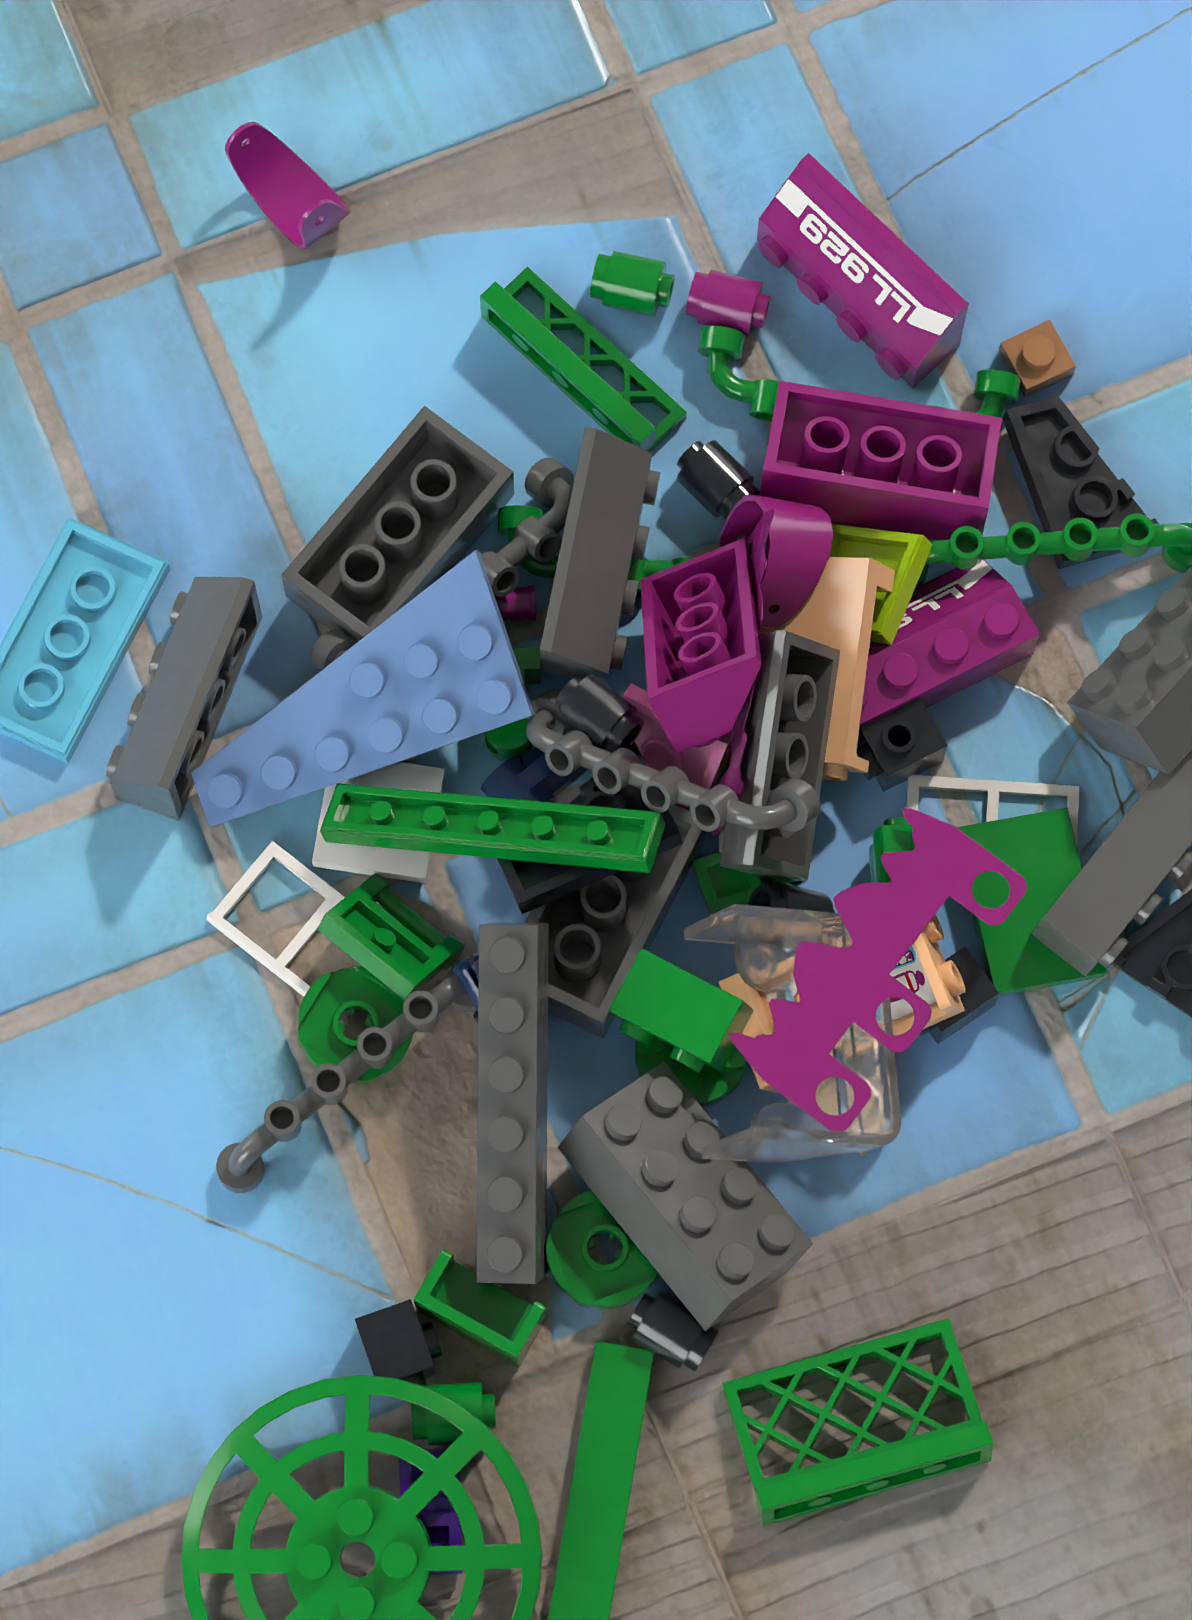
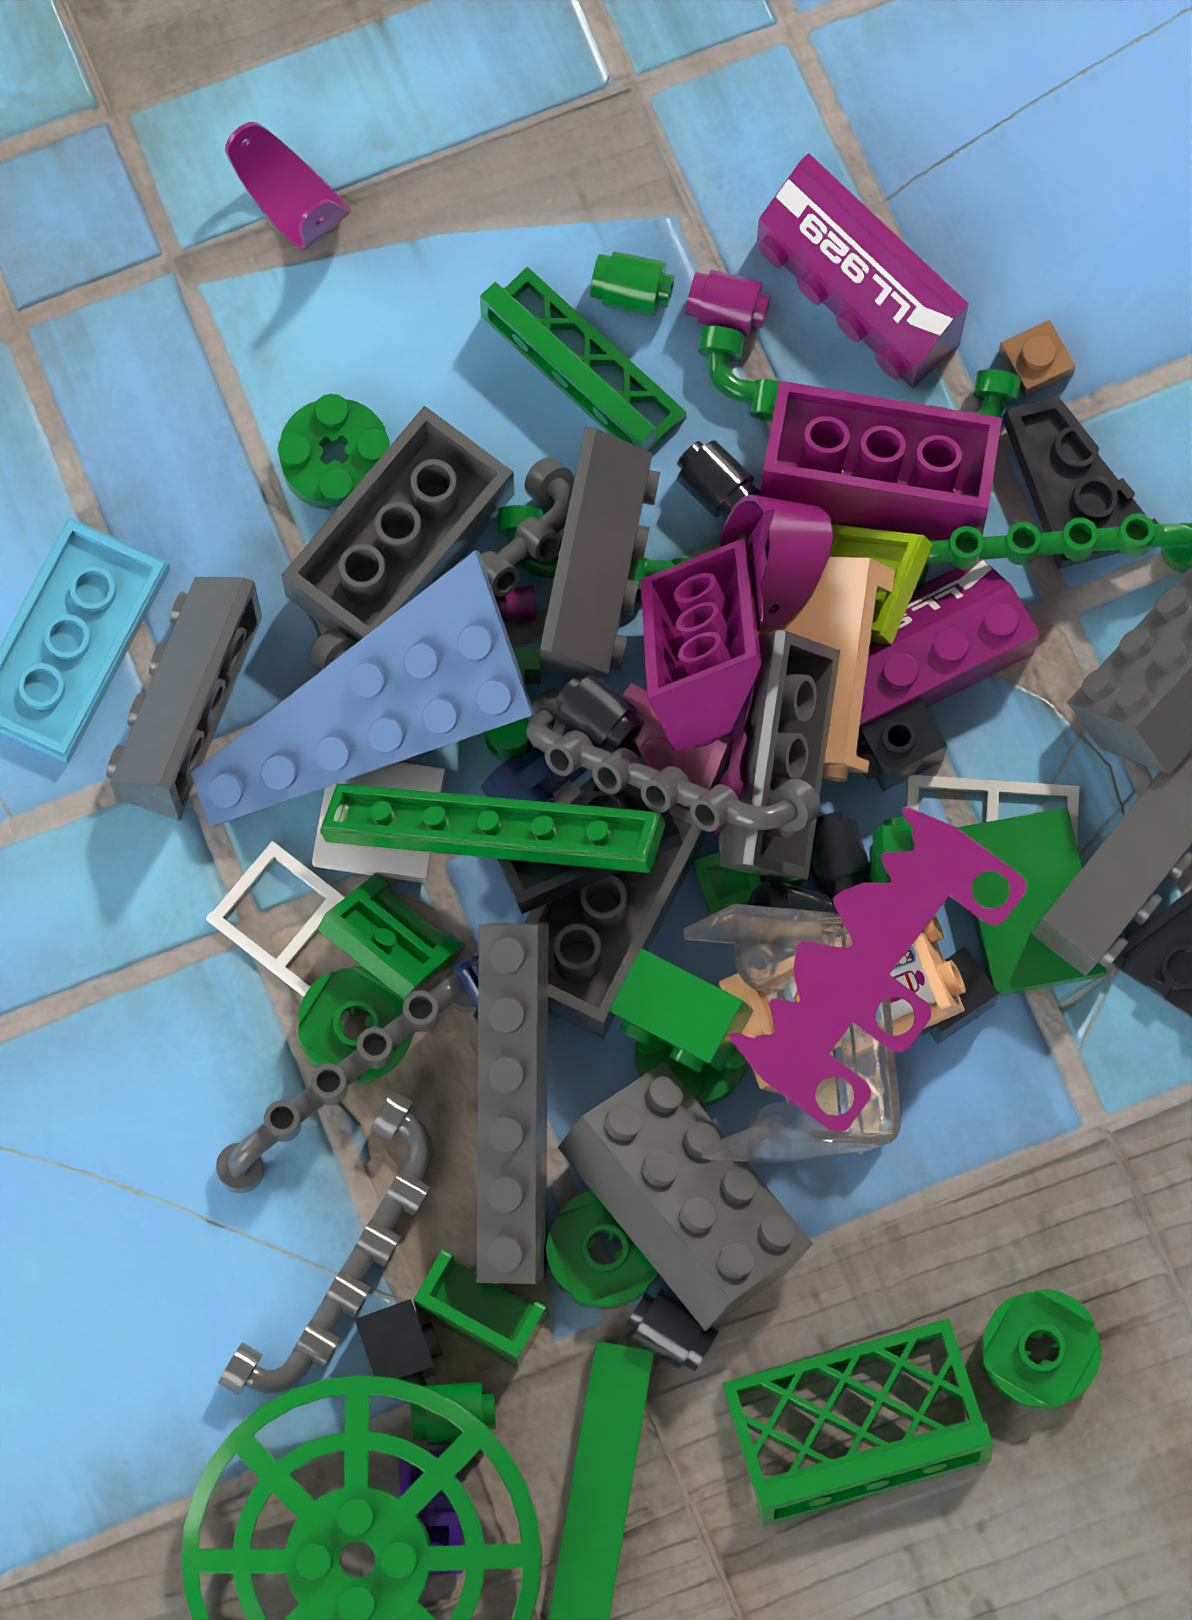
(325, 422): none -> green plate
(347, 1289): none -> dark grey bar
(838, 854): none -> black brick
(1031, 1316): none -> green plate

